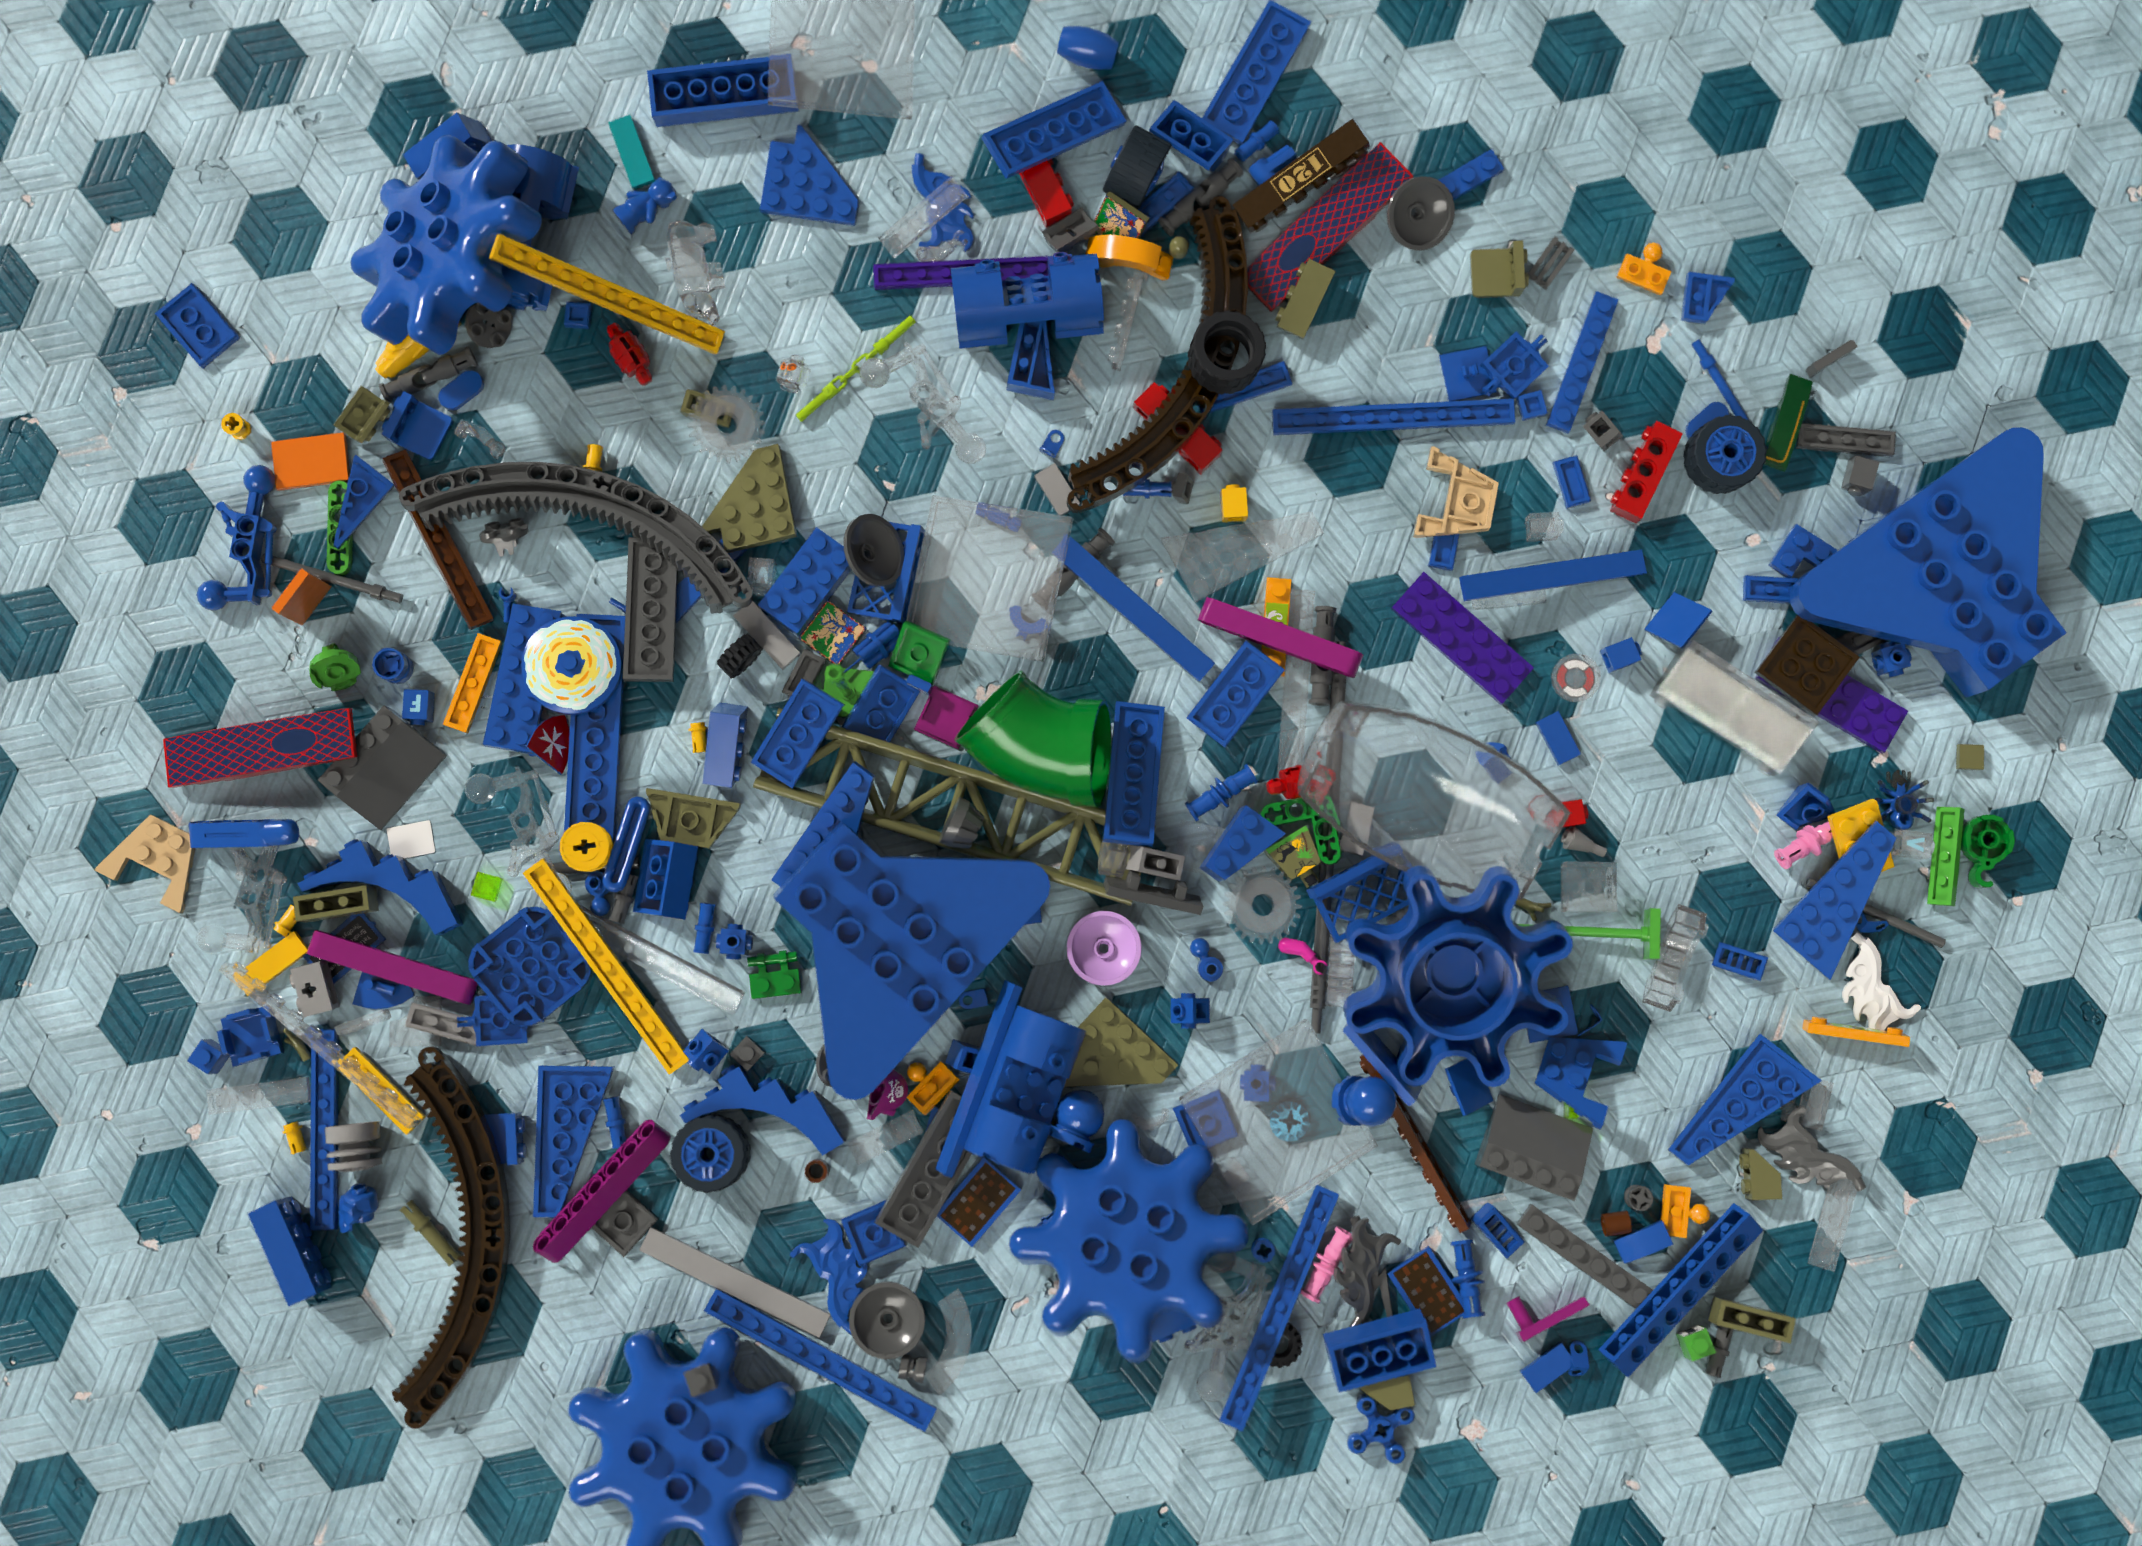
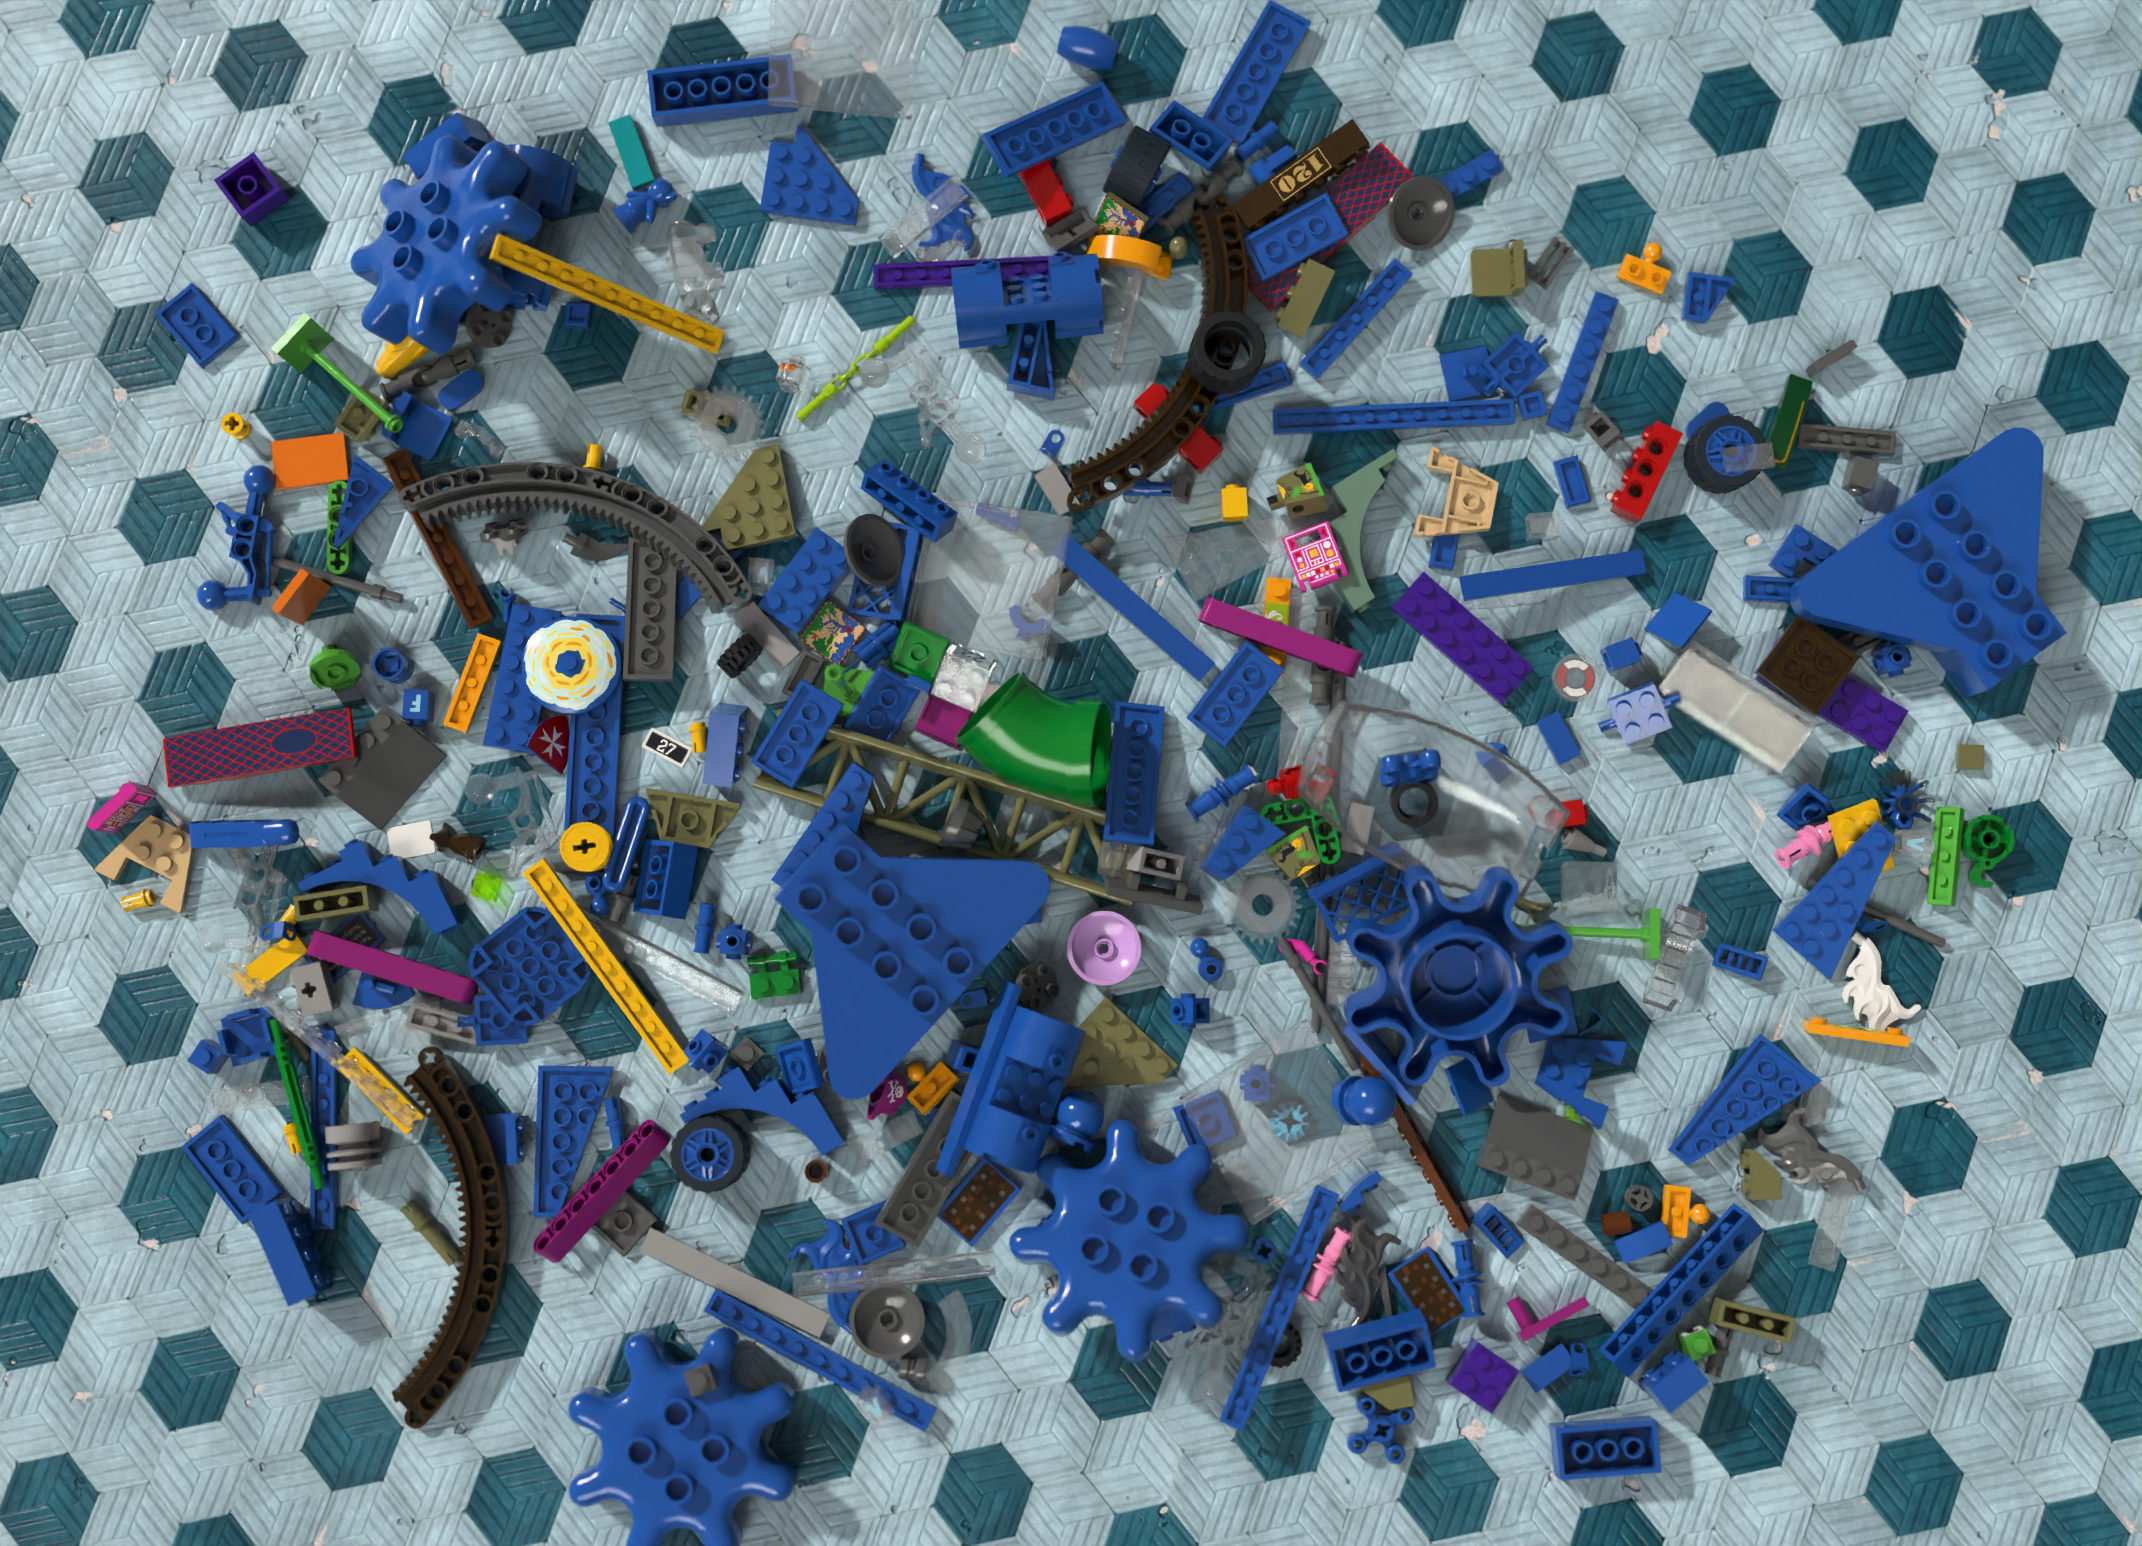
(121, 807): none -> dark pink container
(145, 898): none -> yellow pin
(232, 1168): none -> blue tile
(252, 189): none -> dark purple brick
(278, 930): none -> blue piece
(297, 1104): none -> green axle
(303, 344): none -> bright green tile
(357, 1206): blue head -> none
(463, 844): none -> dark brown animal
(590, 549): none -> dark grey bar
(629, 354): red piece -> none
(667, 747): none -> sticker
(799, 1066): none -> blue tile
(874, 1405): none -> clear brick
(893, 1274): none -> clear tile
(909, 500): none -> blue brick
(964, 677): none -> clear brick
(1037, 984): none -> dark grey plate
(1294, 961): none -> dark grey bar
(1295, 237): none -> blue tile
(1299, 493): none -> olive torso
(1316, 560): none -> dark pink container
(1351, 1200): none -> blue slope
(1353, 498): none -> sand green arch
(1355, 319): none -> blue plate
(1409, 768): none -> blue gear
(1421, 818): none -> black tyre
(1482, 1375): none -> dark purple brick
(1605, 1447): none -> blue brick
(1639, 713): none -> plate
(1673, 1381): none -> blue brick
(1708, 362): blue bar -> none
(1748, 458): none -> clear tile

